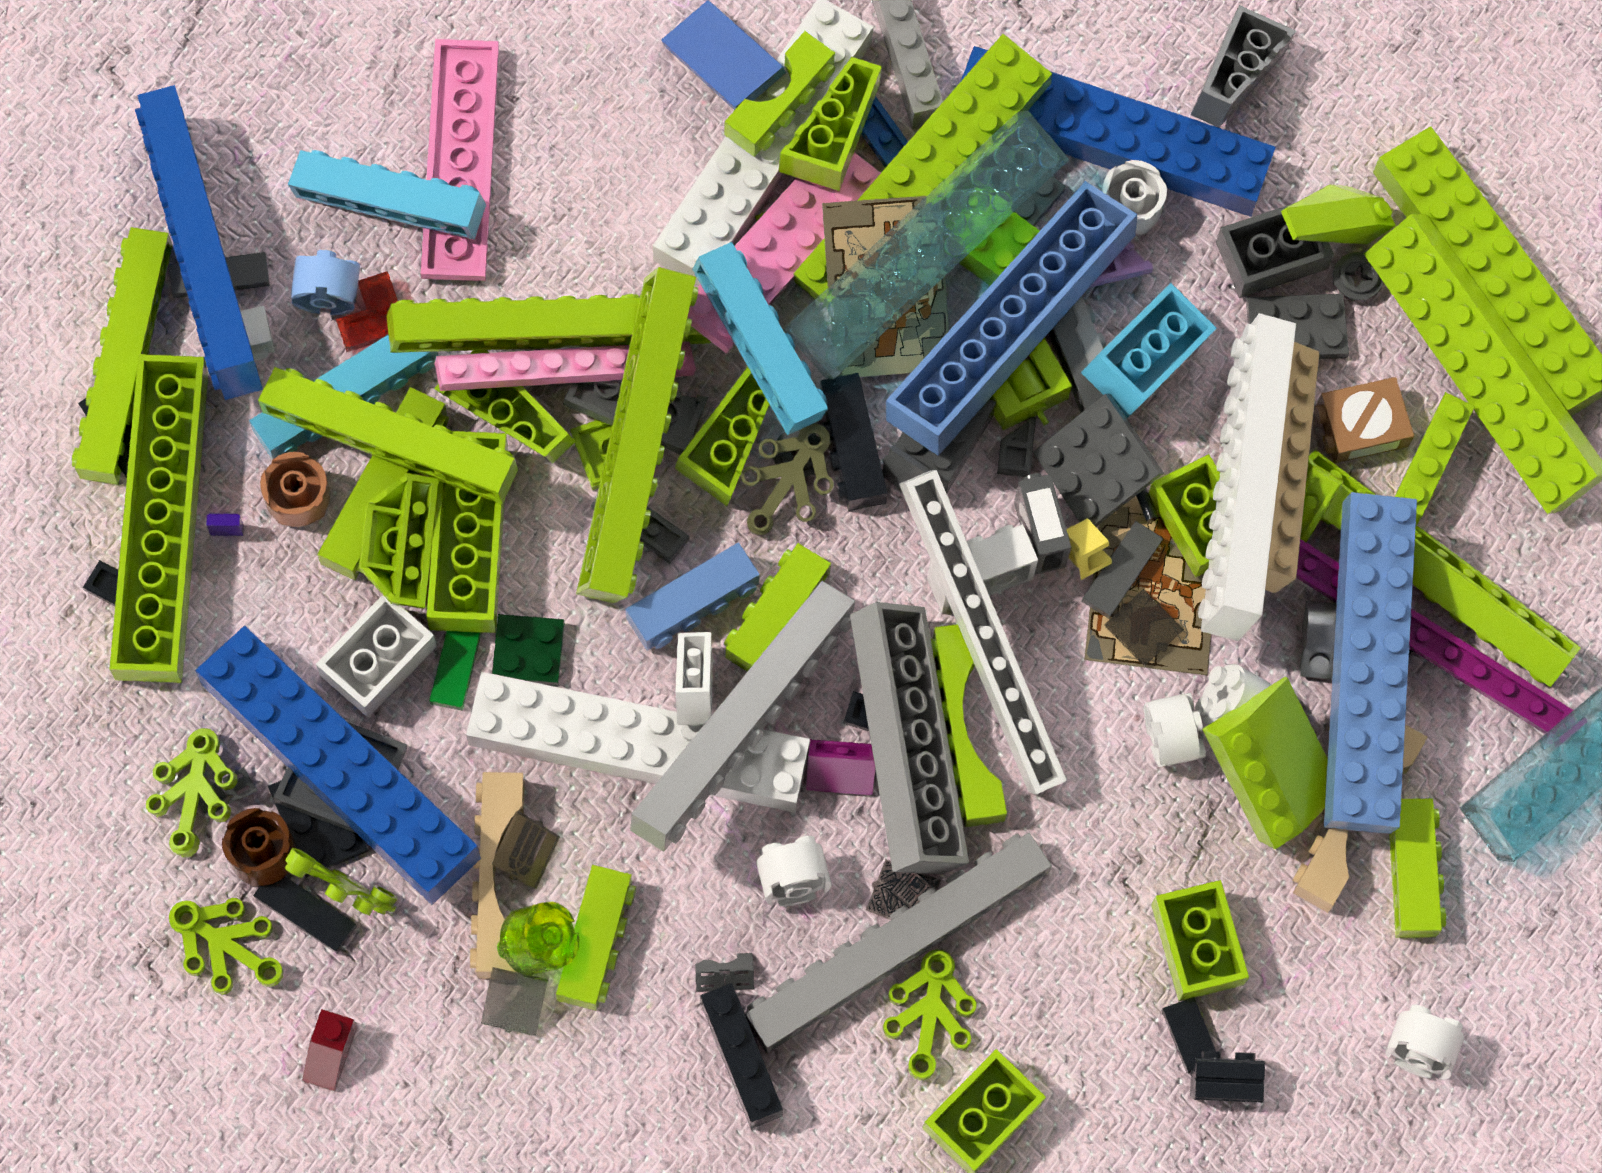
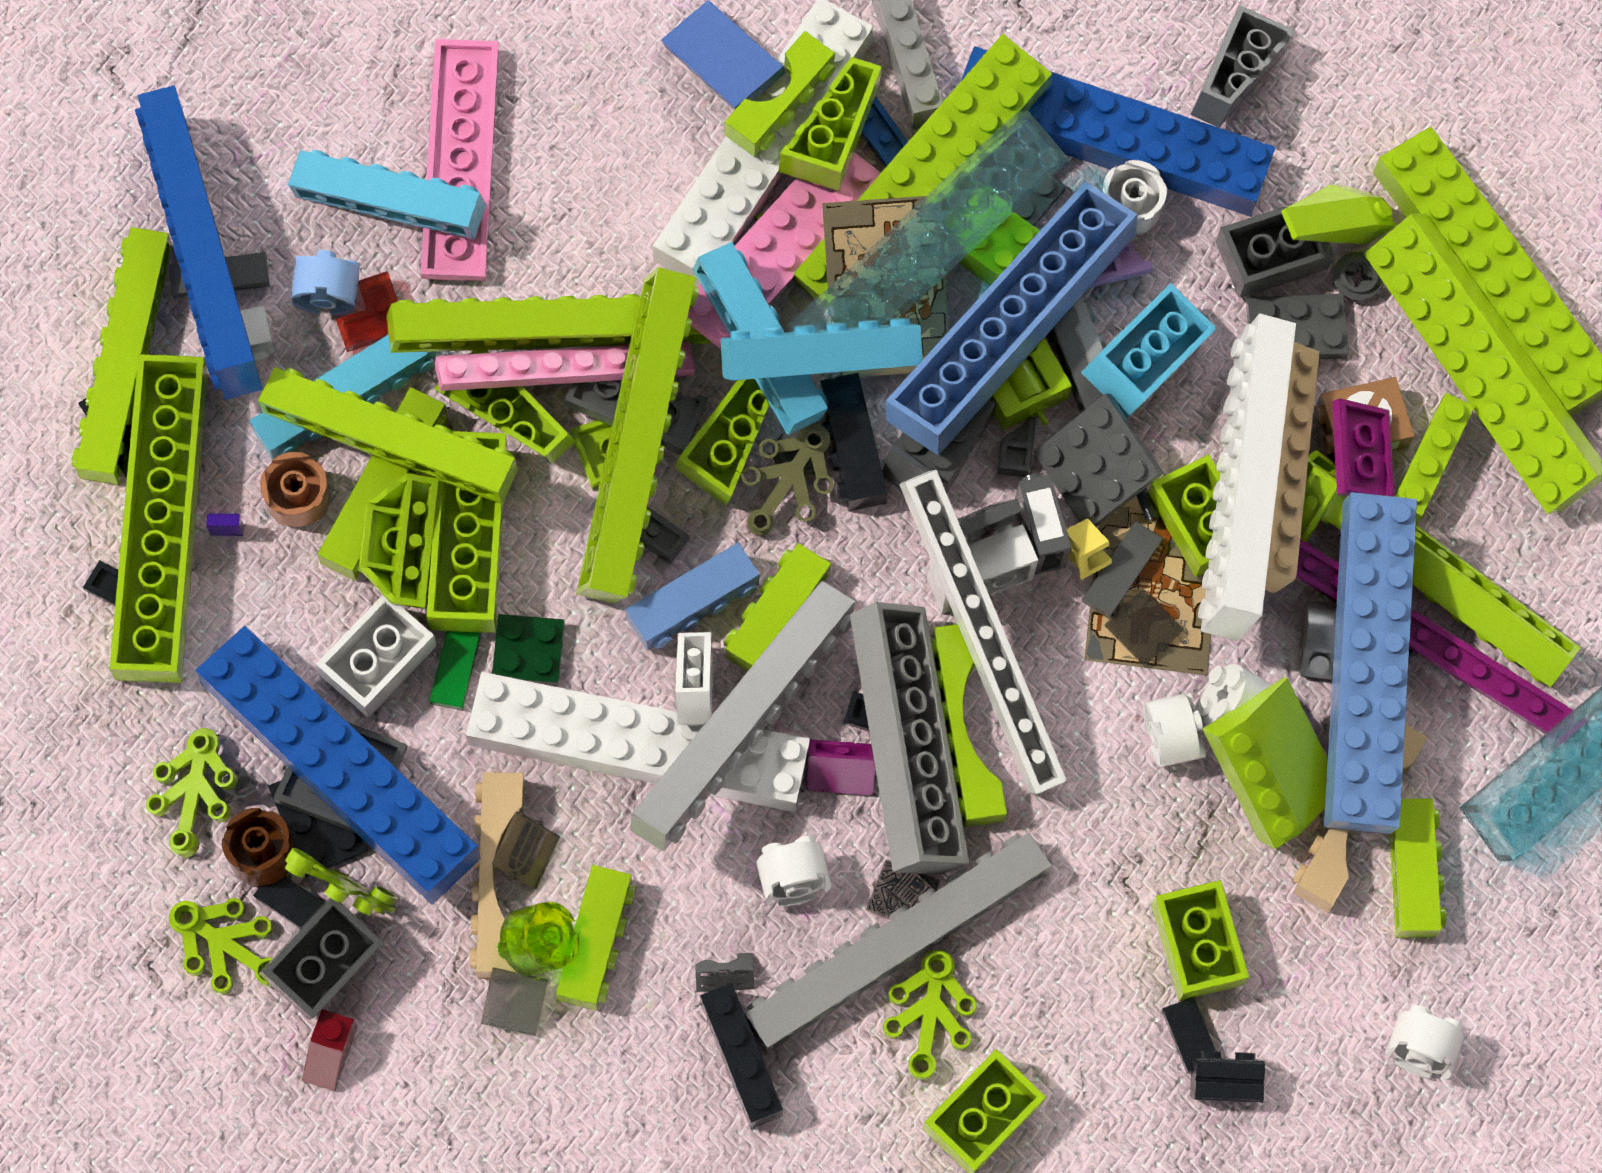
(320, 958): none -> dark grey brick
(821, 350): none -> medium azure brick
(991, 516): none -> dark grey plate
(1362, 449): none -> magenta tile

